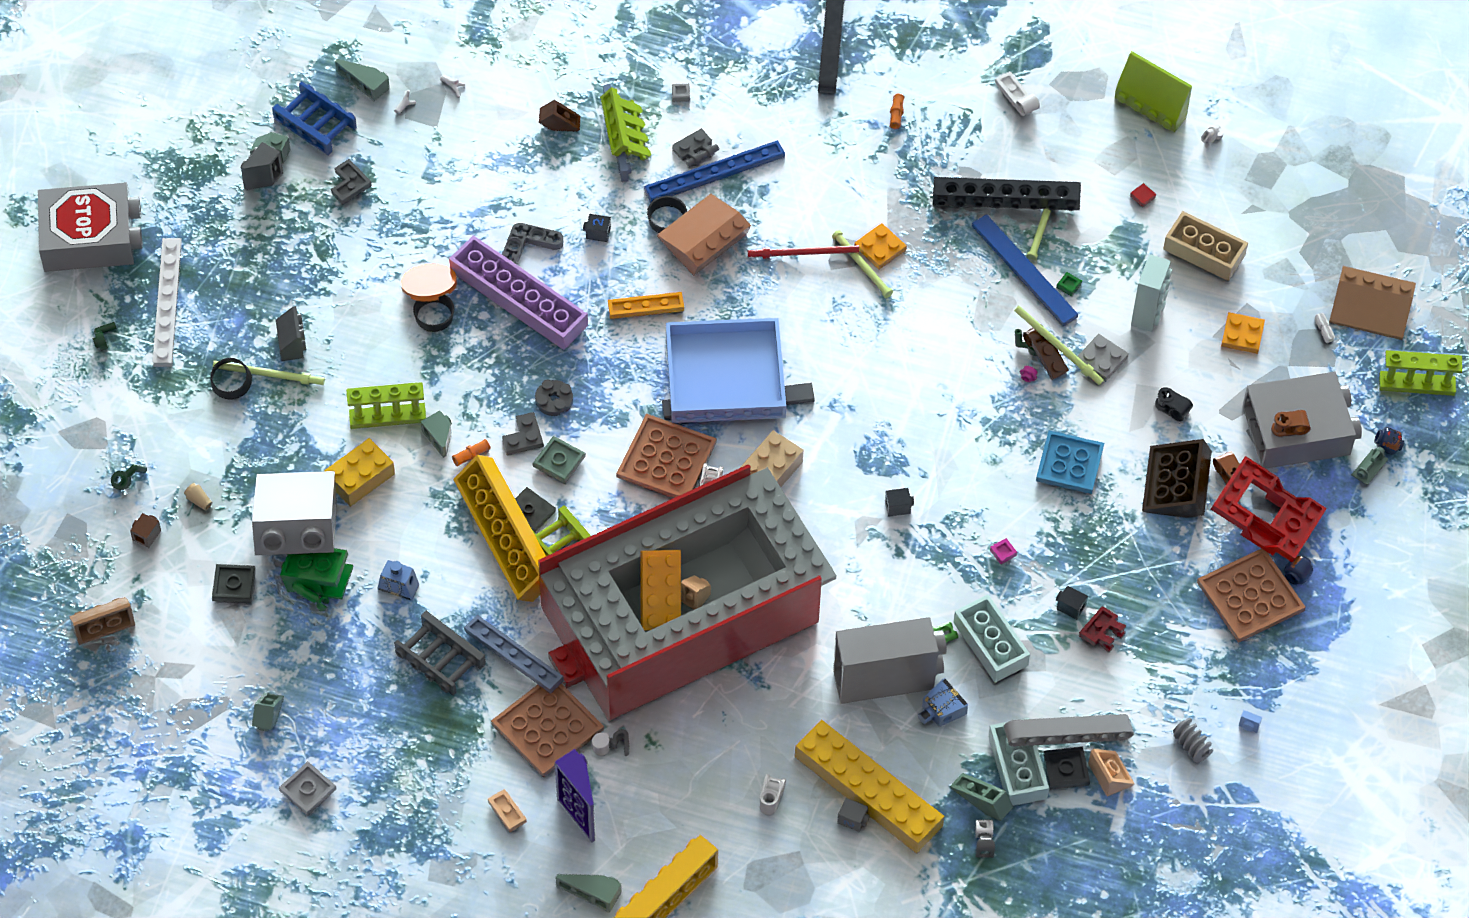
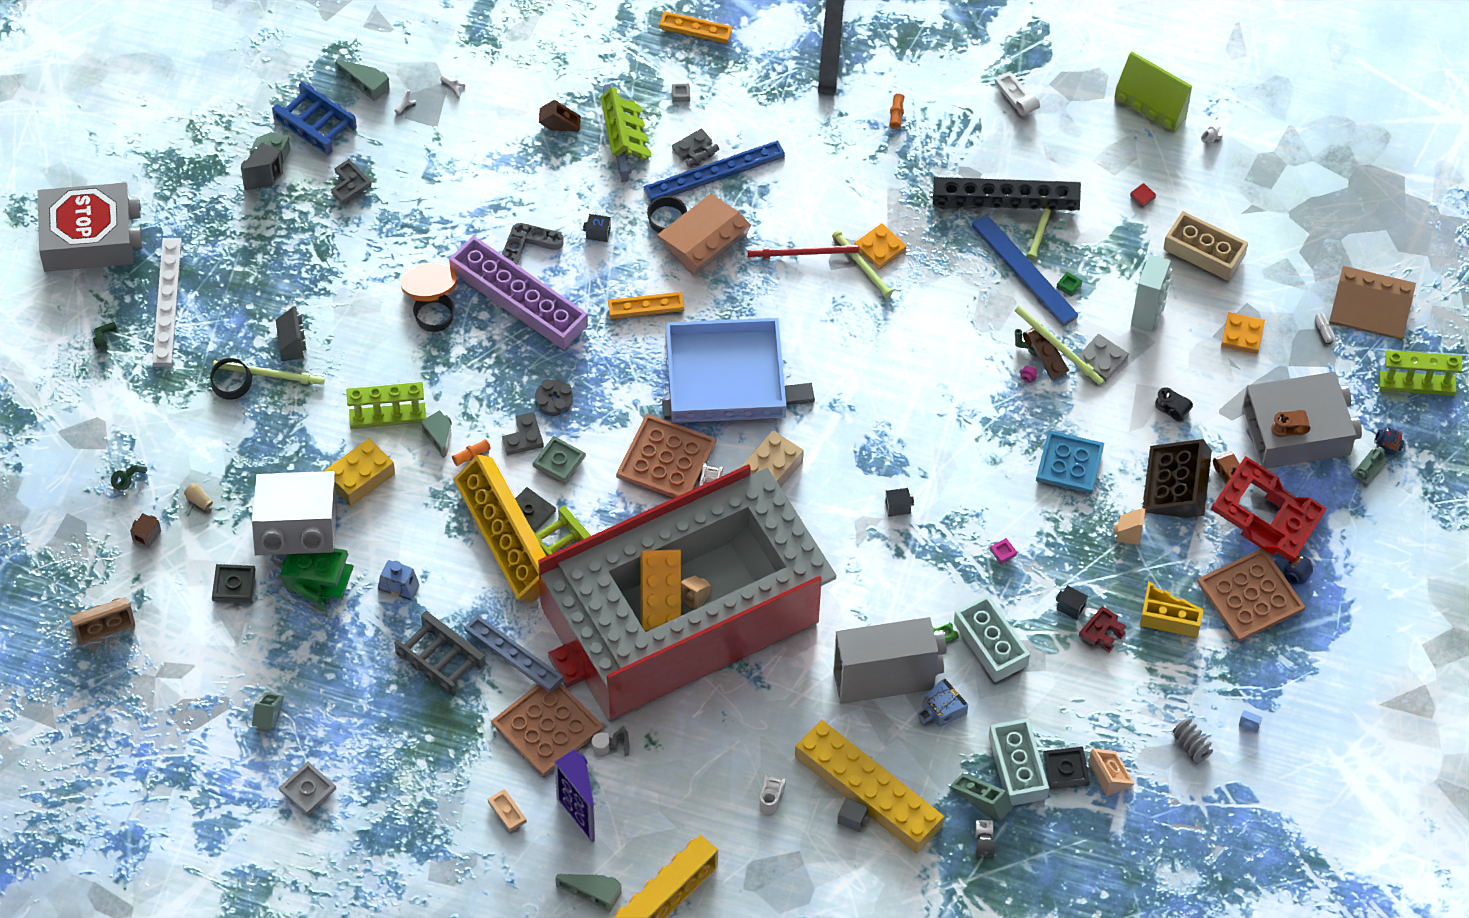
(695, 27): none -> light orange plate
(1068, 730): light grey beam -> none
(1130, 527): none -> light nougat slope
(1169, 613): none -> yellow wedge

